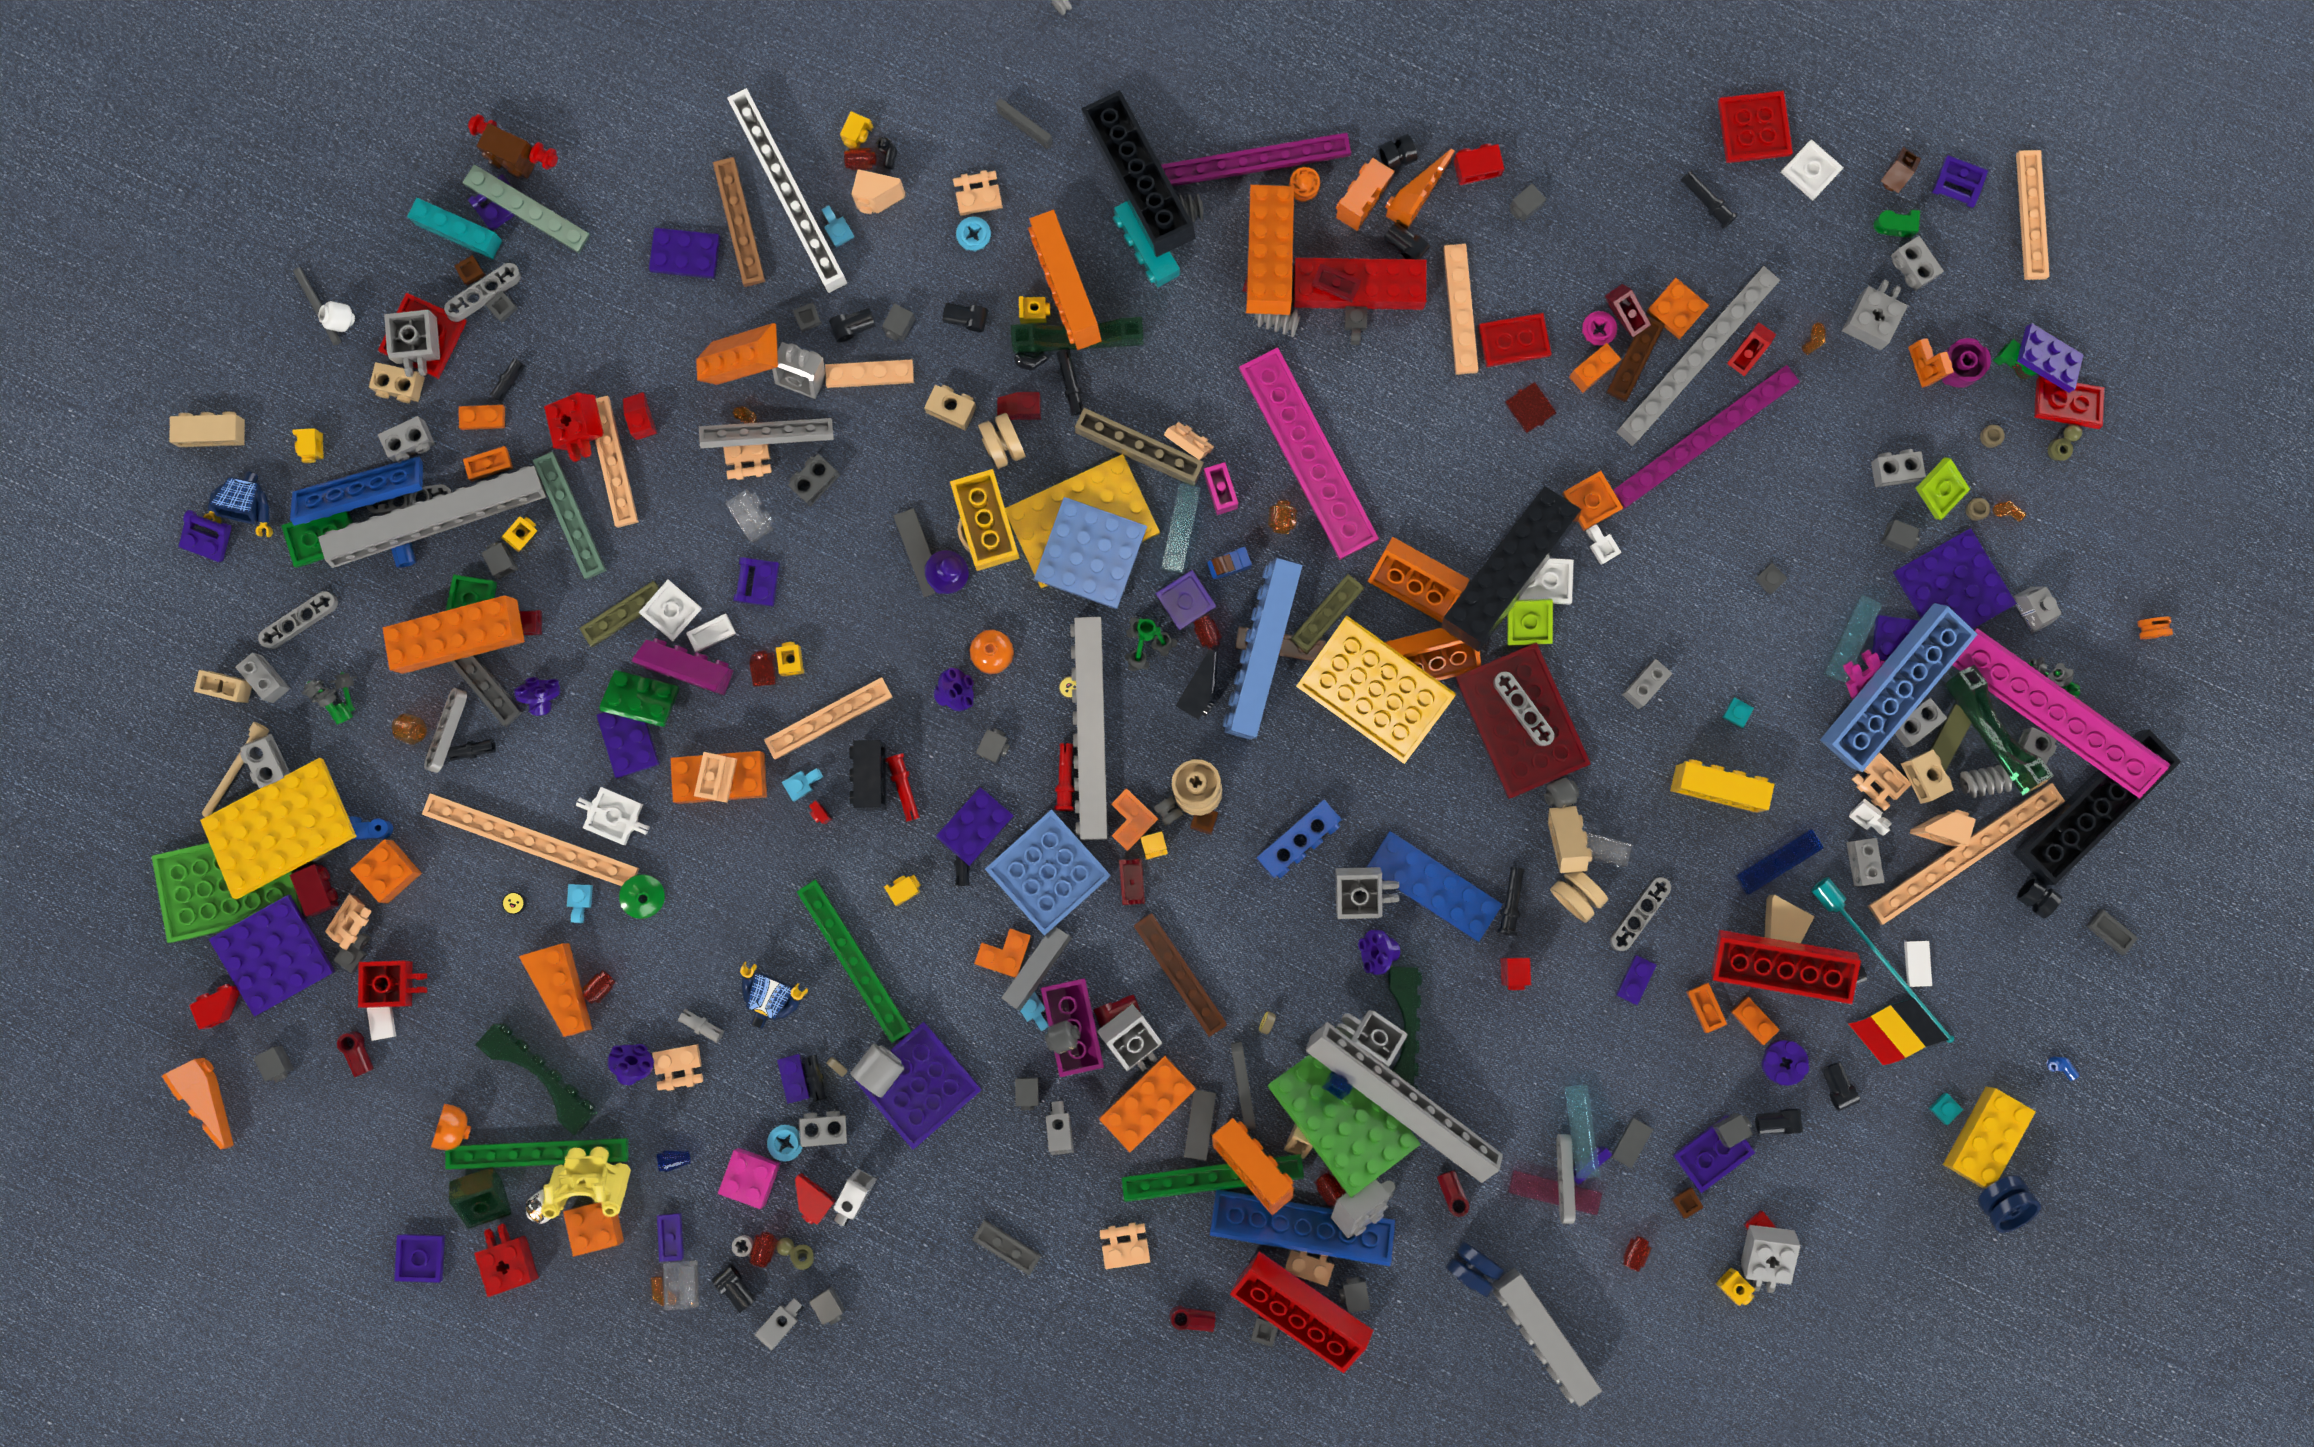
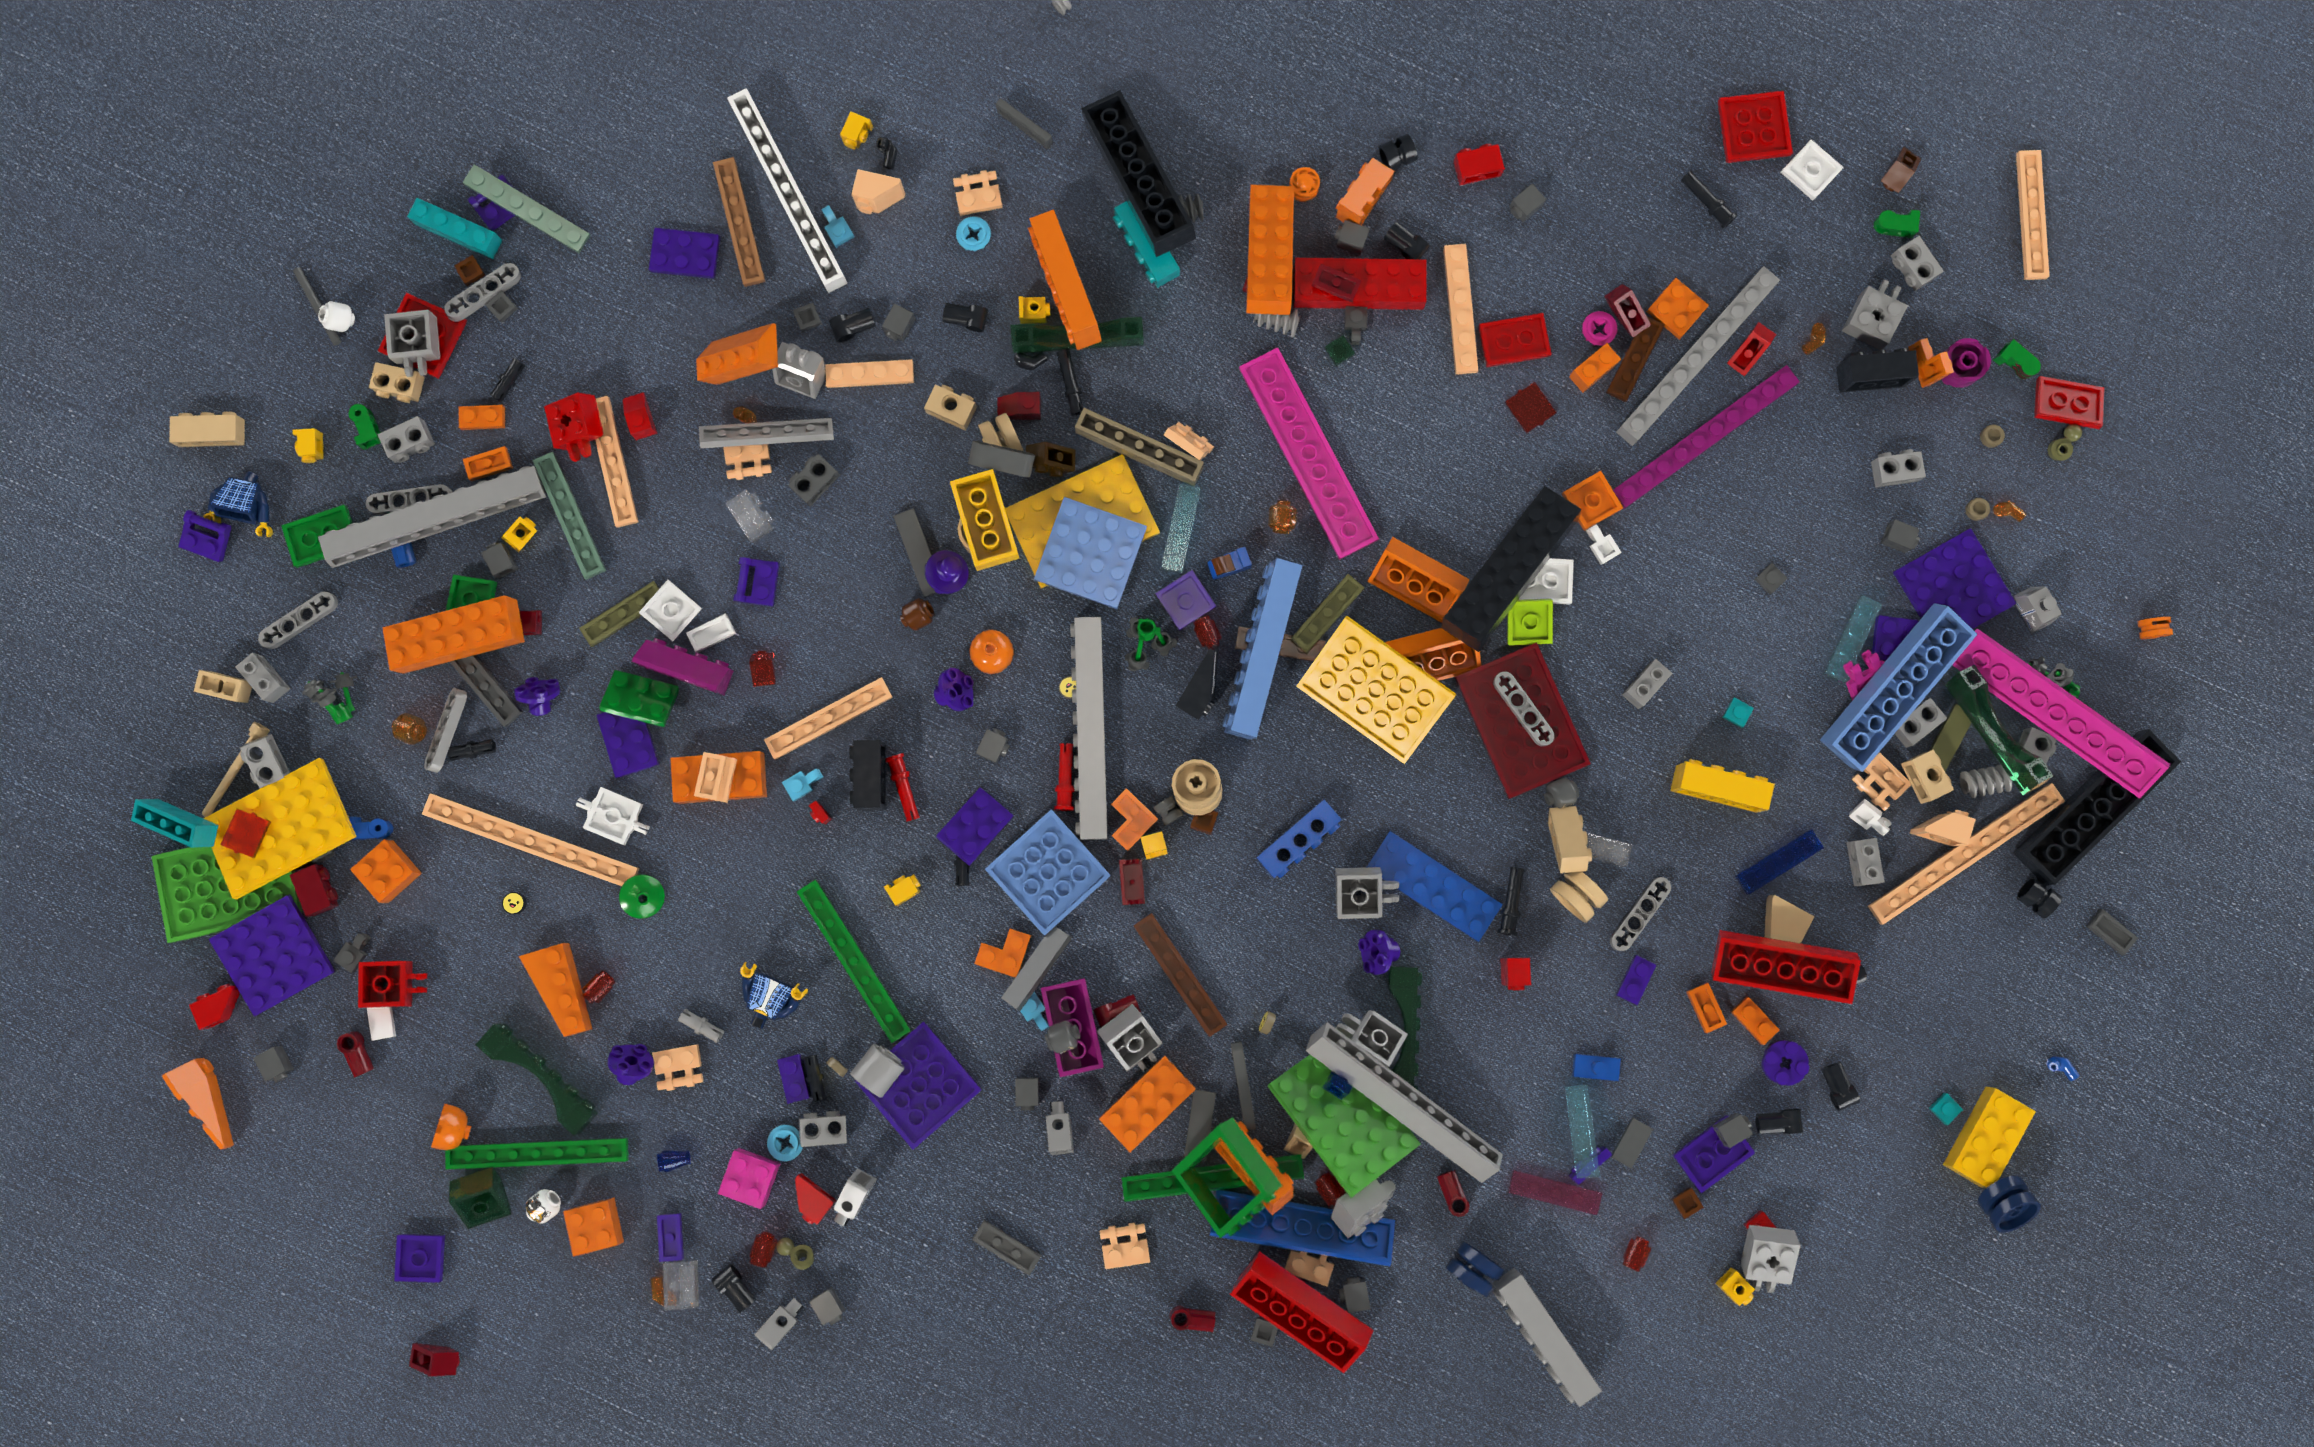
(174, 823): none -> teal brick
(245, 833): none -> clear red piece
(348, 922): light nougat plate -> none
(356, 490): blue plate -> none
(366, 426): none -> green leg
(434, 1359): none -> dark red slope
(508, 150): reddish brown brick -> none
(512, 1252): red hinge -> none
(579, 898): medium azure plate -> none
(586, 1177): light yellow piece -> none
(735, 1248): light grey bush -> none
(785, 668): yellow brick -> none
(860, 158): clear red brick -> none
(917, 614): none -> reddish brown head
(1001, 458): none -> dark grey beam
(1052, 458): none -> dark brown brick
(1221, 488): dark pink brick -> none
(1249, 1160): none -> green window
(1257, 159): magenta plate -> none
(1339, 350): none -> clear green plate
(1352, 237): none -> dark grey brick
(1412, 197): orange wedge -> none
(1565, 1179): light grey beam -> none
(1596, 1067): none -> blue tile
(1877, 370): none -> black brick
(1900, 1027): flag -> none
(1918, 963): white tile -> none
(1942, 488): lime plate -> none
(1963, 175): dark purple plate -> none
(2050, 357): plate -> none

